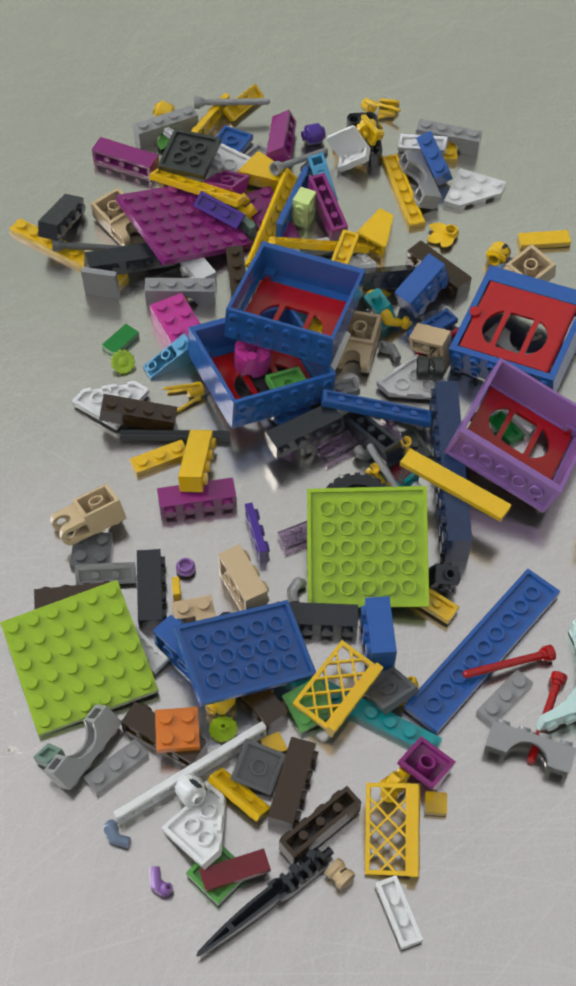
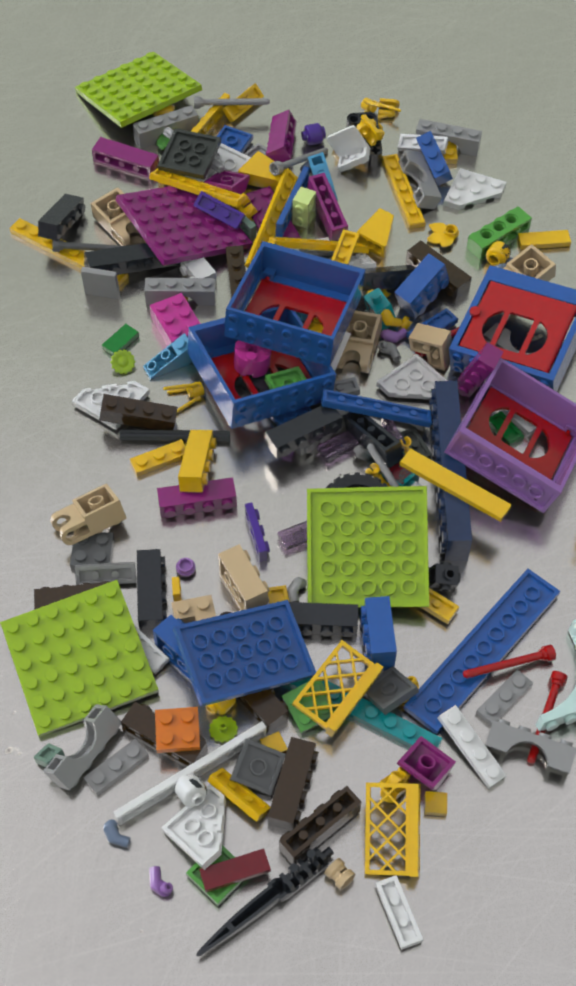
(138, 89): none -> lime plate
(277, 593): none -> yellow tile
(392, 336): none -> medium lavender arm
(423, 368): pearl dark grey wheel -> none
(472, 746): none -> white plate
(478, 369): none -> magenta brick
(501, 229): none -> bright green brick

